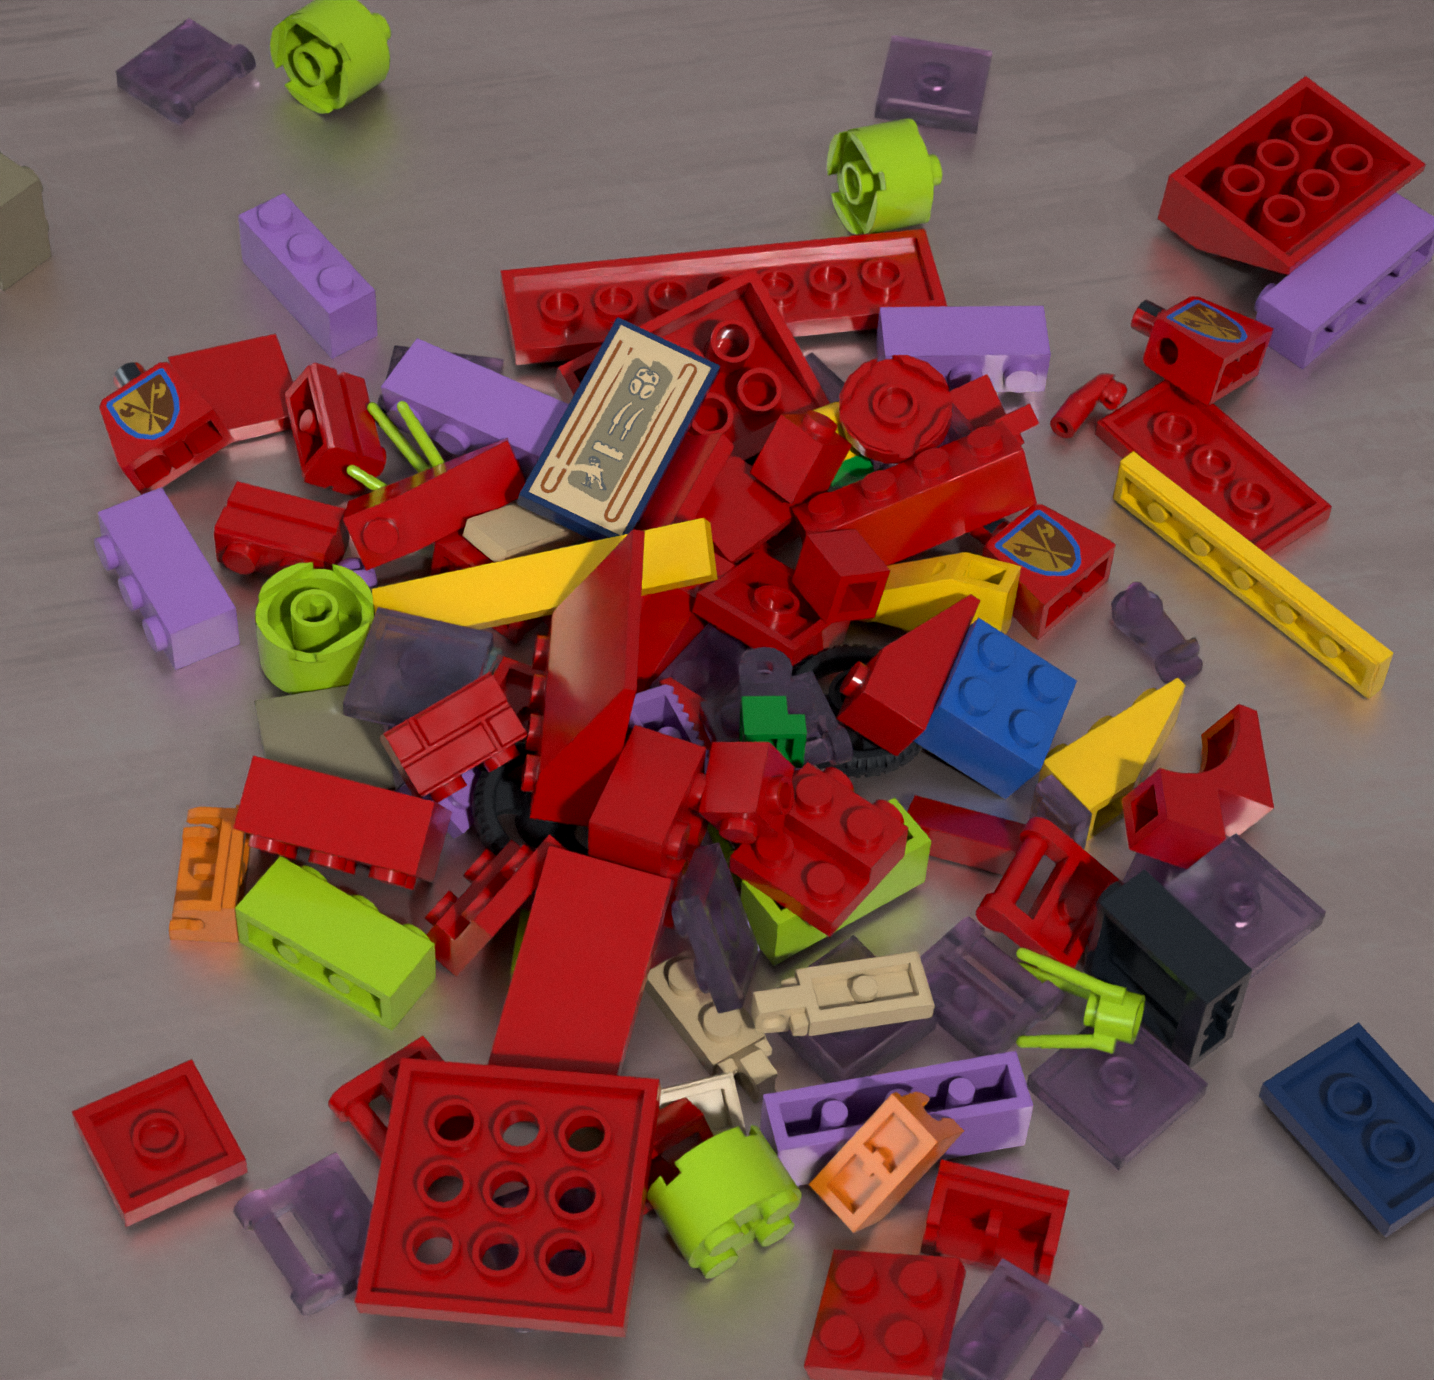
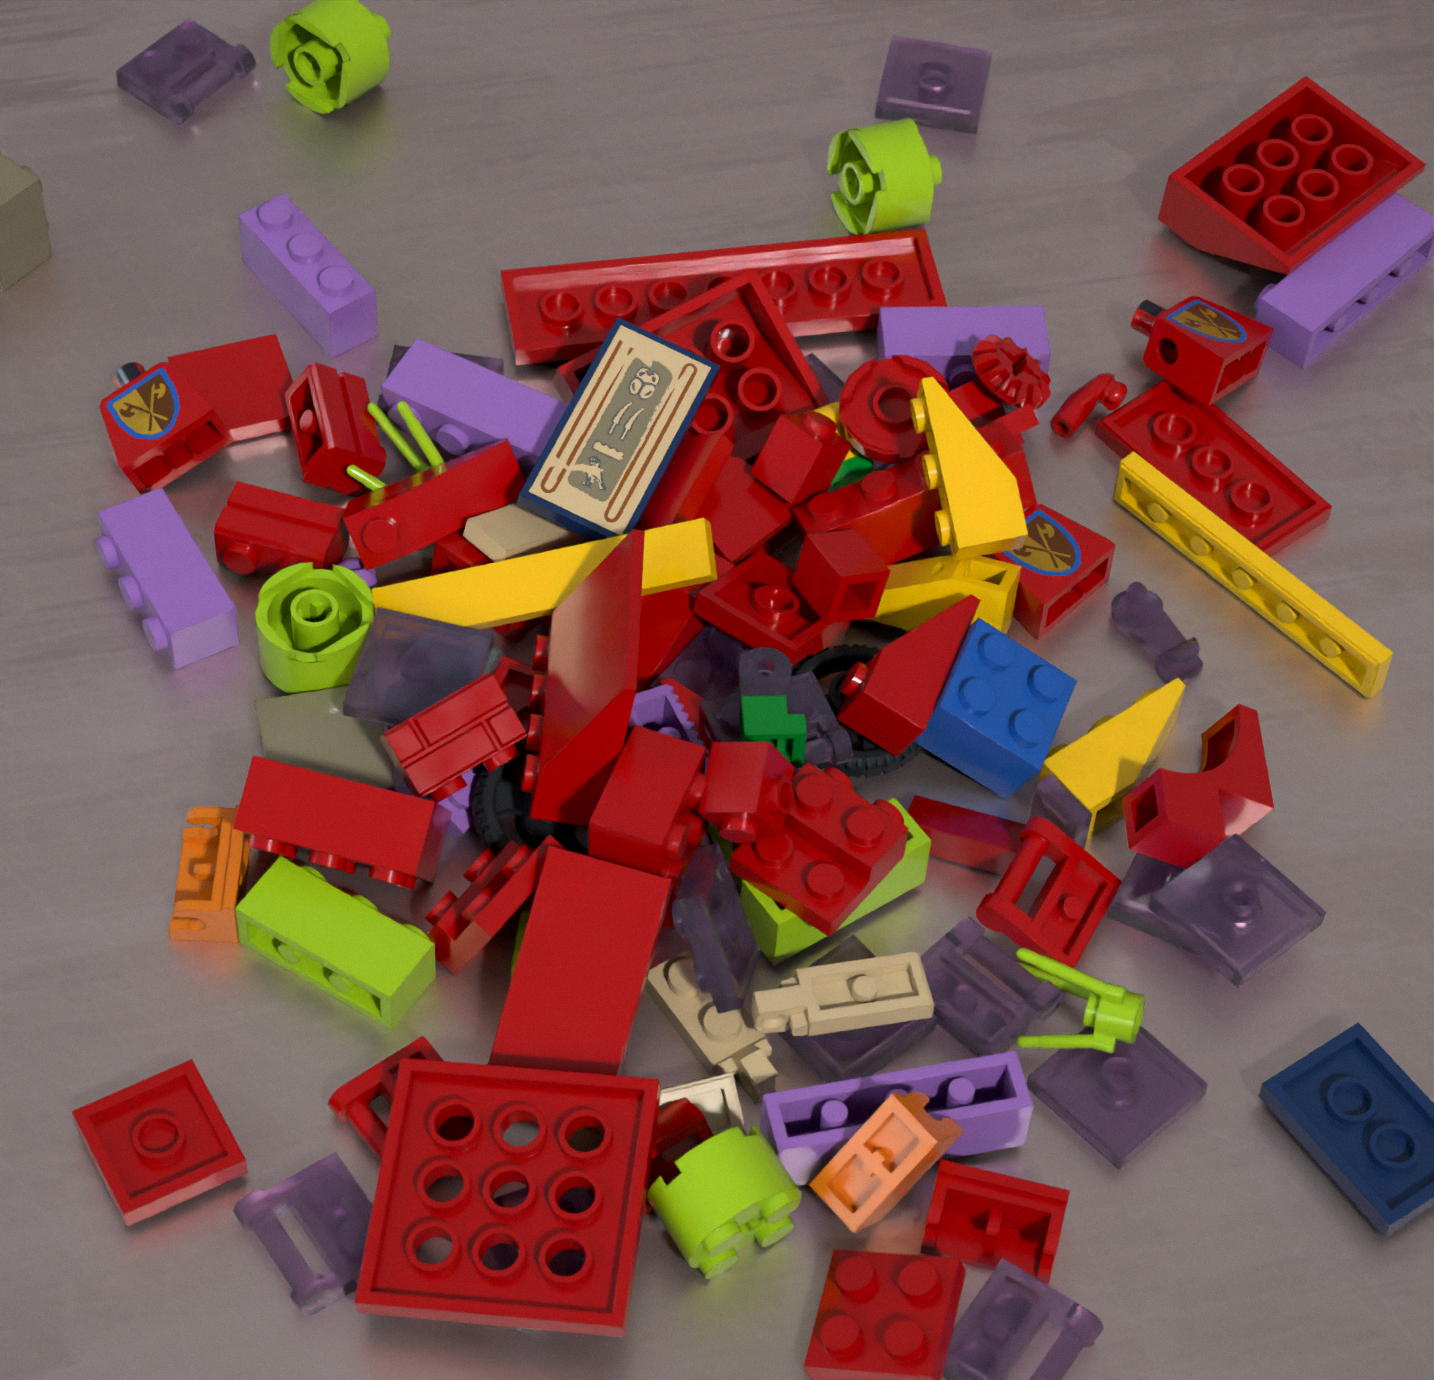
(975, 487): none -> yellow slope
(1010, 372): none -> red gear
(1167, 954): black window -> none

